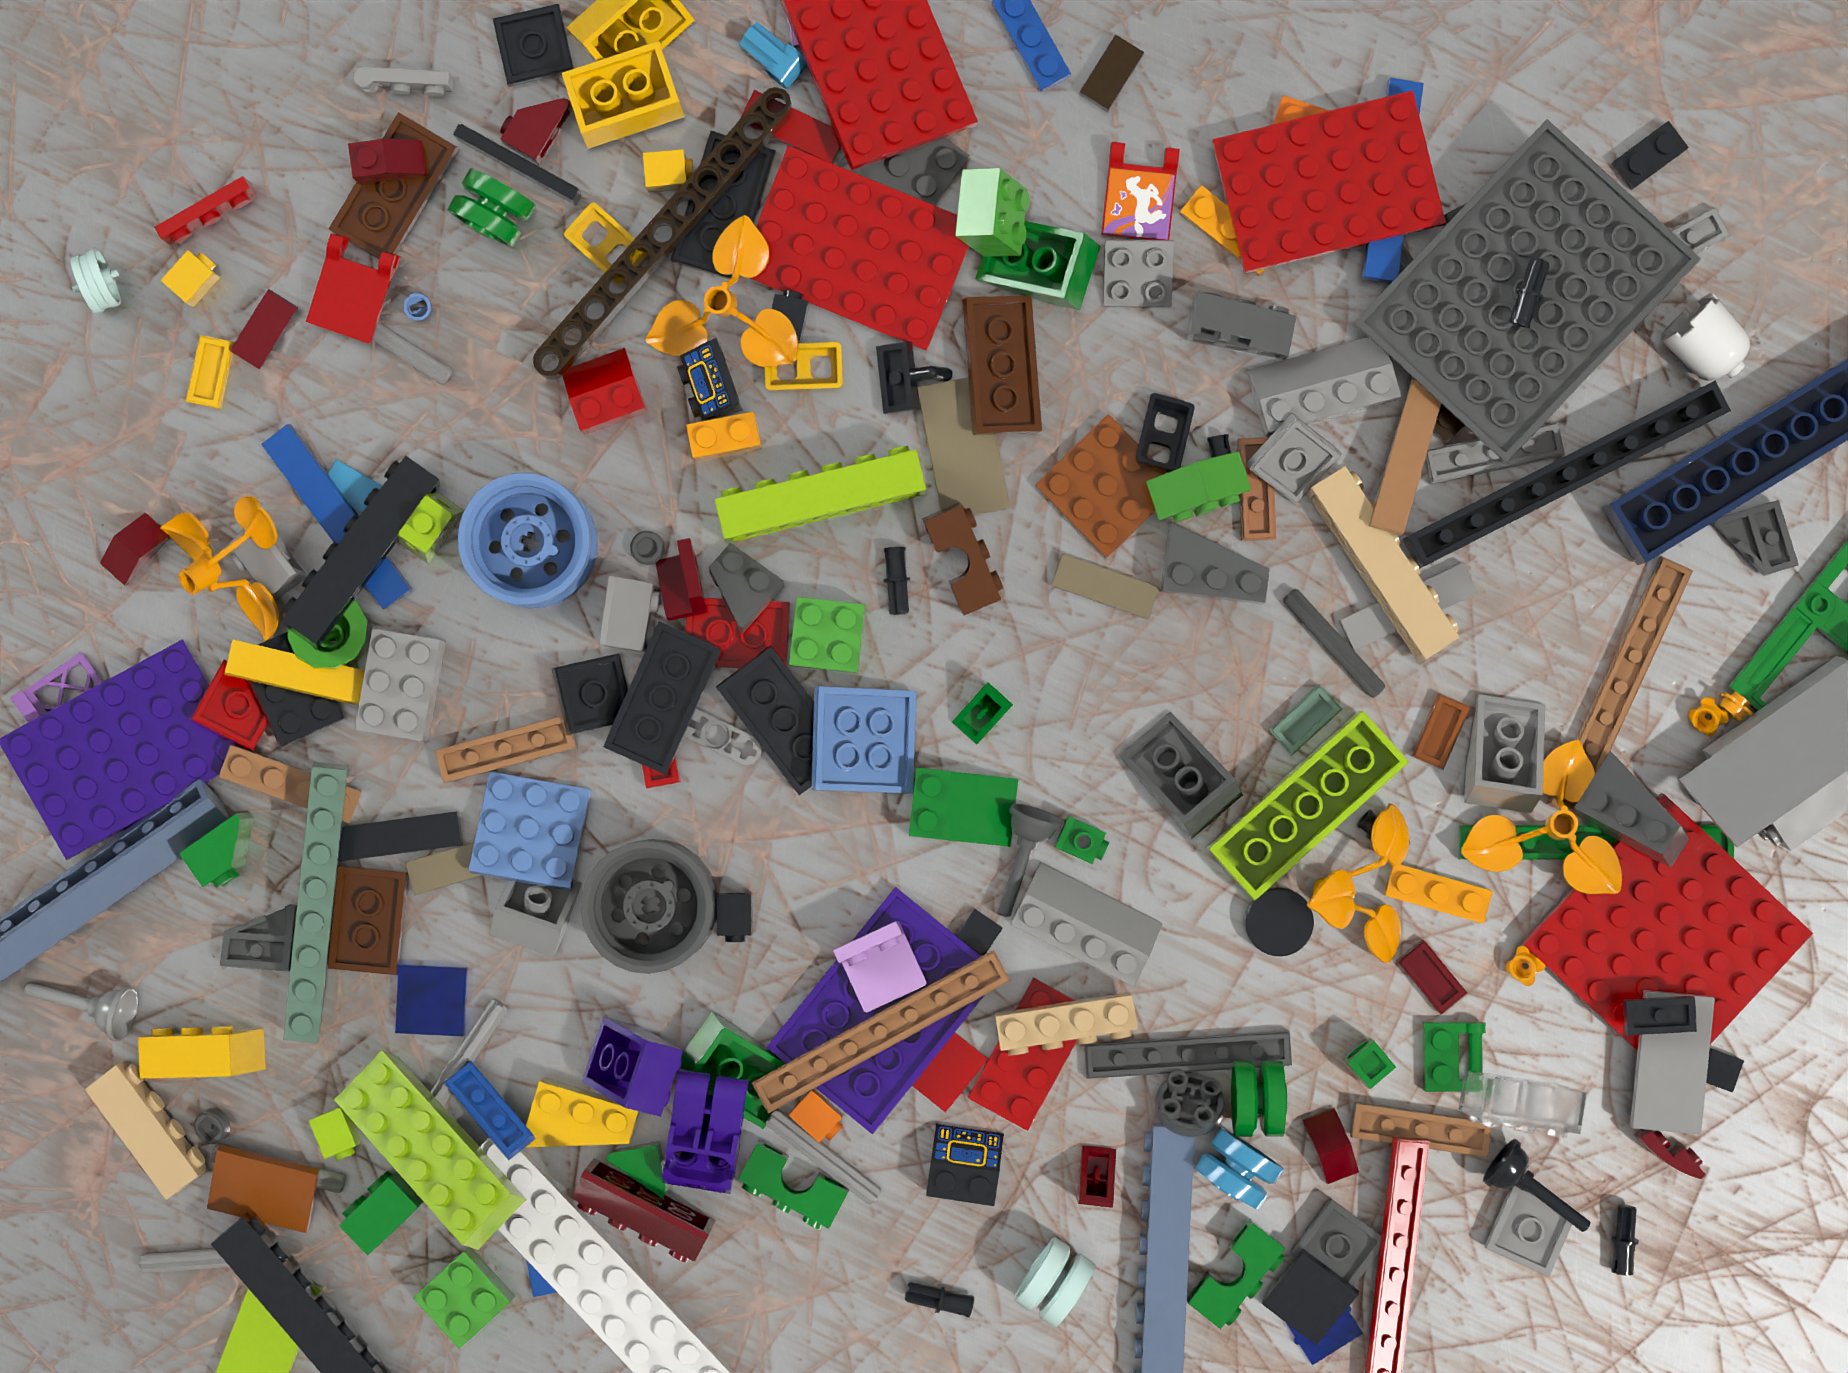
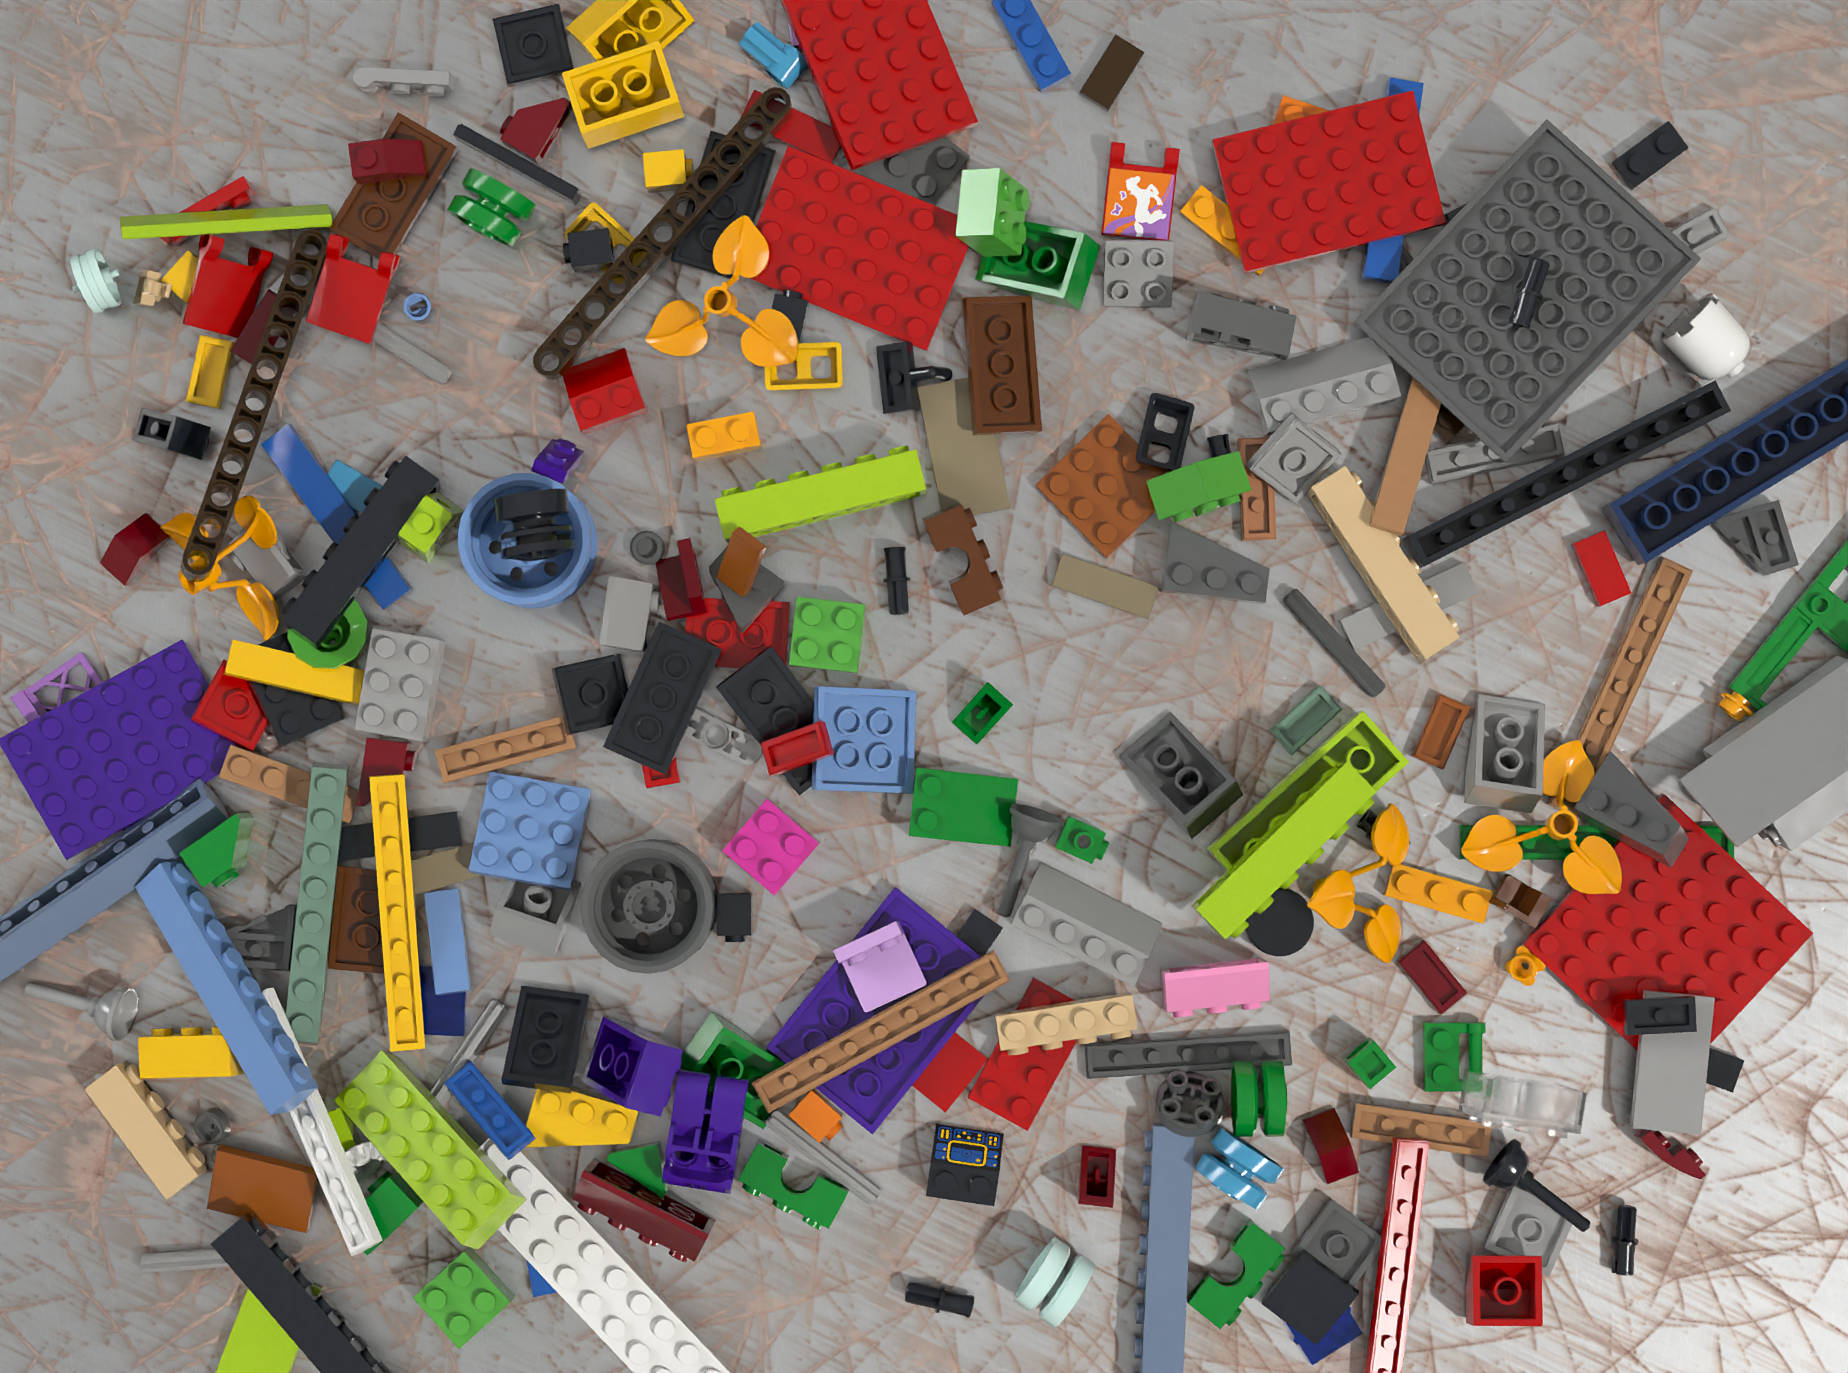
(150, 289): none -> tan plate
(172, 433): none -> black slope
(224, 290): none -> red flag
(225, 221): none -> lime tile
(226, 987): none -> medium blue brick
(249, 419): none -> dark brown beam
(330, 1159): none -> white tile
(364, 1160): none -> white gear
(384, 758): none -> dark red slope
(397, 912): none -> yellow plate
(447, 942): none -> medium blue tile
(534, 524): none -> black wheel
(545, 1039): none -> black plate
(557, 460): none -> dark purple plate
(589, 250): none -> black brick
(709, 381): slope -> none
(741, 561): none -> dark orange tile
(771, 846): none -> dark pink brick
(797, 748): none -> red tile
(1215, 986): none -> bright pink slope
(1284, 849): none -> lime brick
(1504, 1291): none -> red slope
(1520, 901): none -> reddish brown panel
(1601, 568): none -> red tile
(1704, 724): light orange plate -> none

